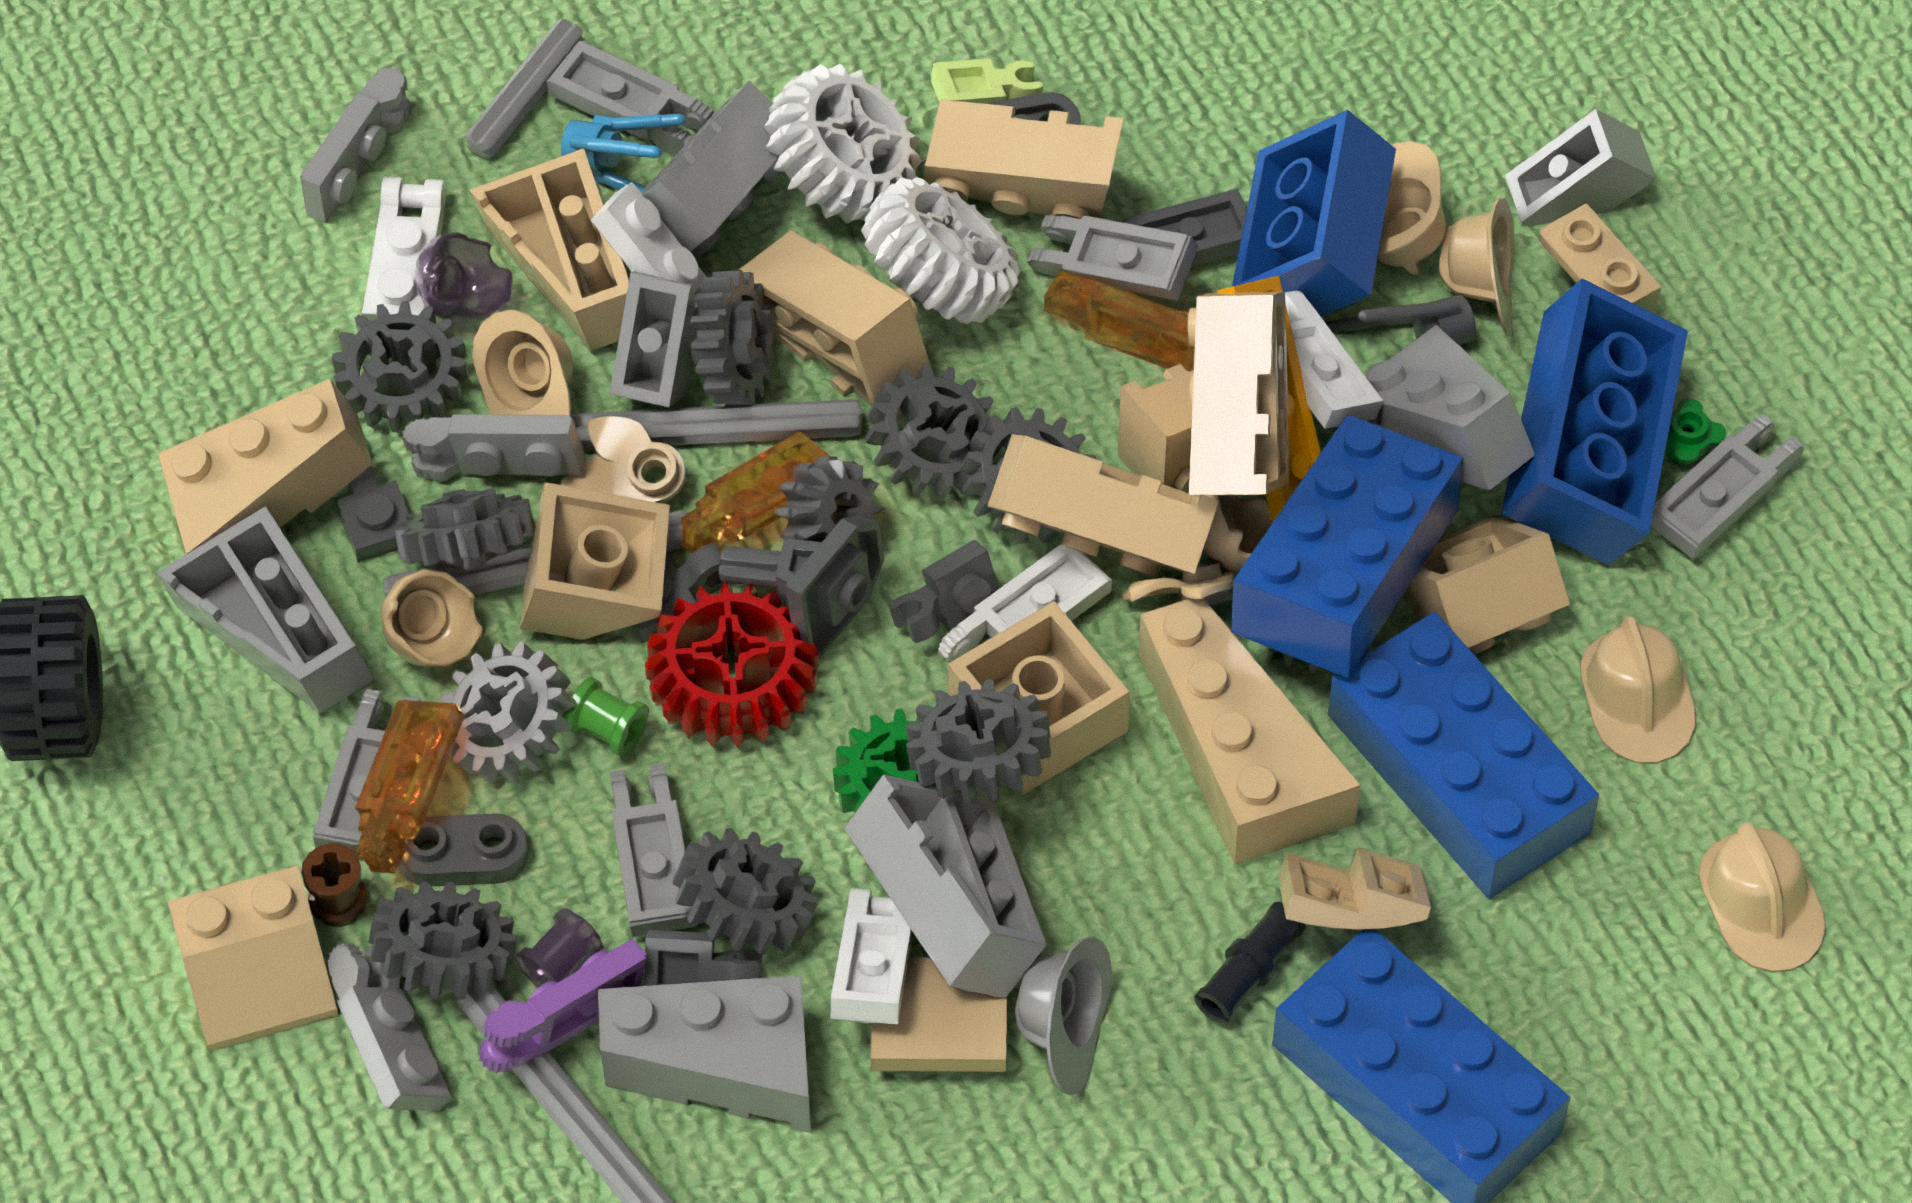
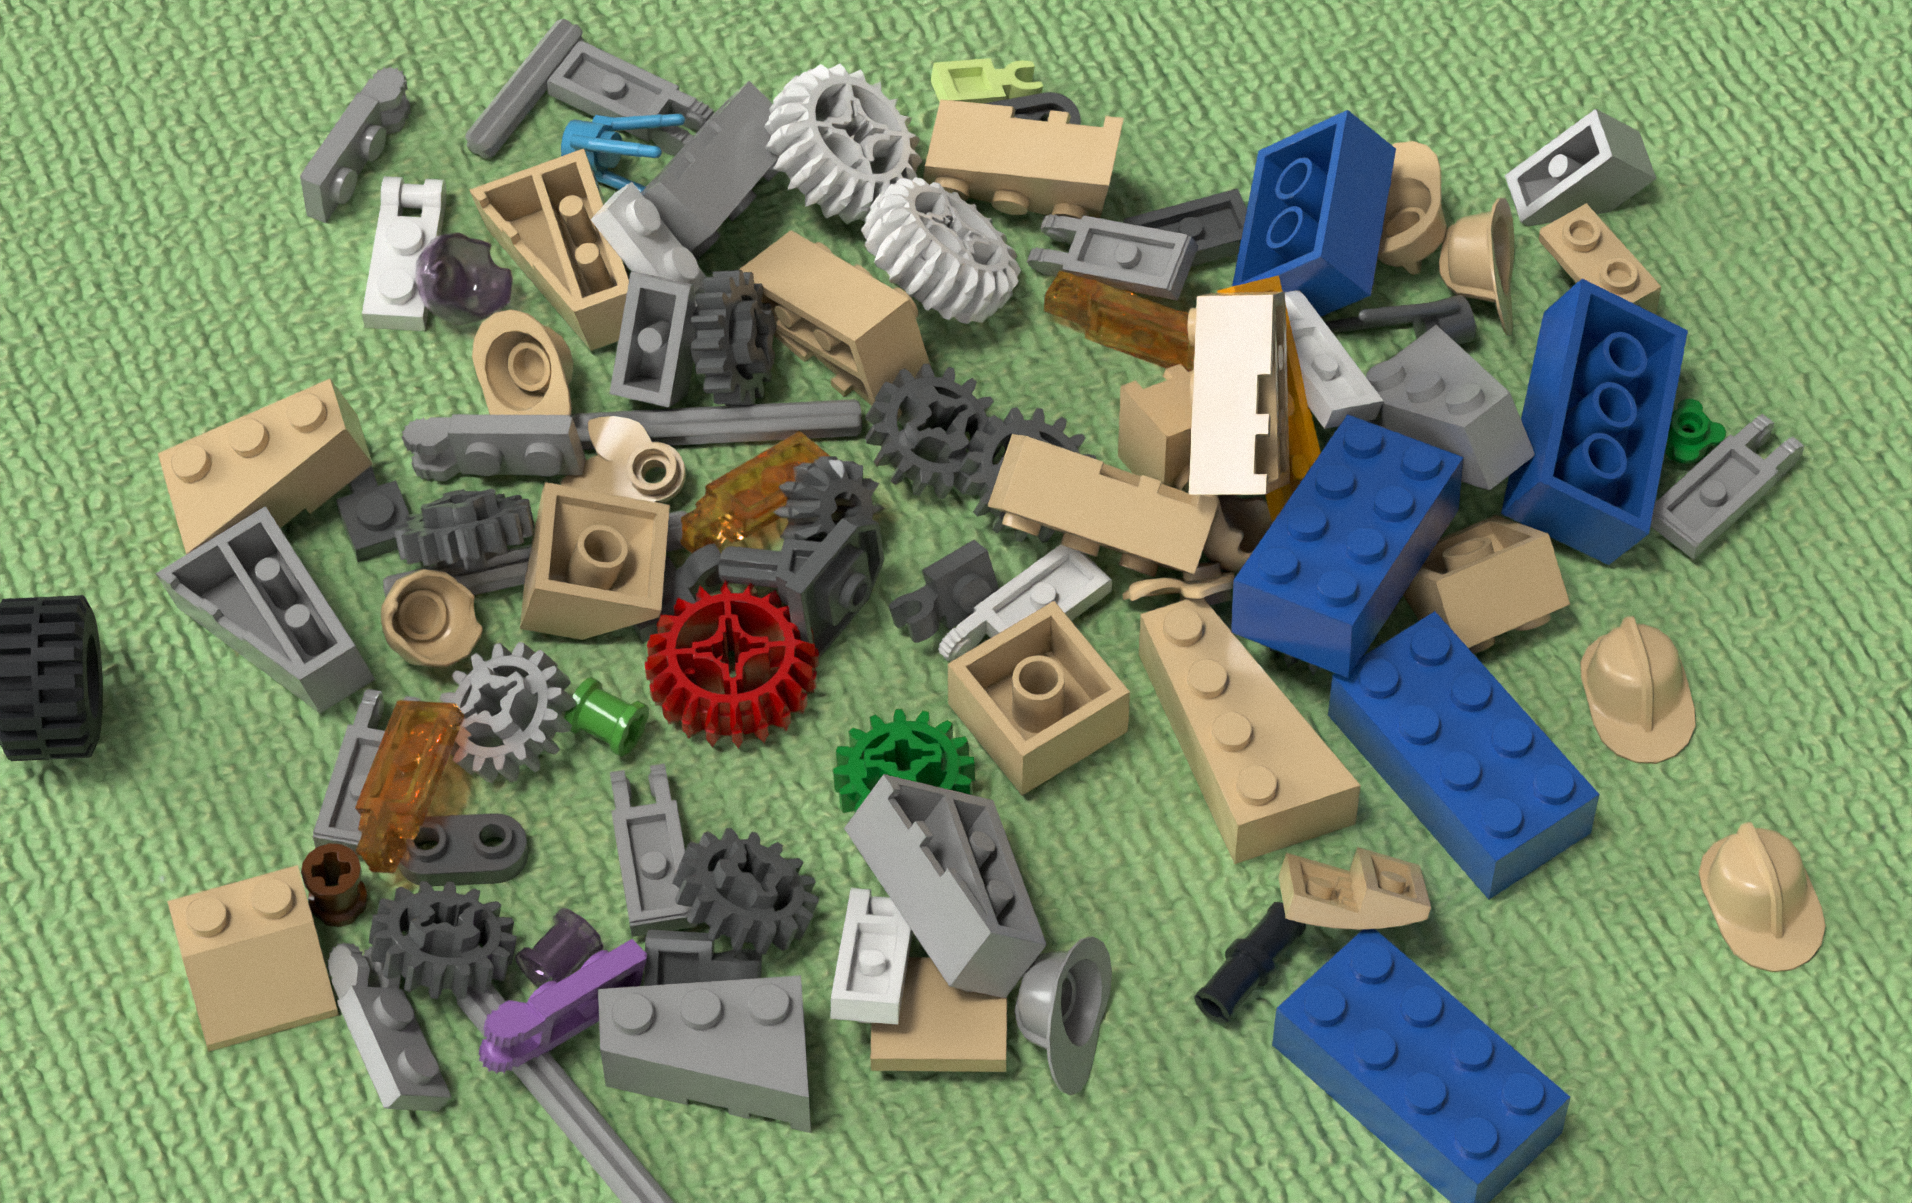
(408, 344): dark grey gear -> none
(978, 740): dark grey gear -> none

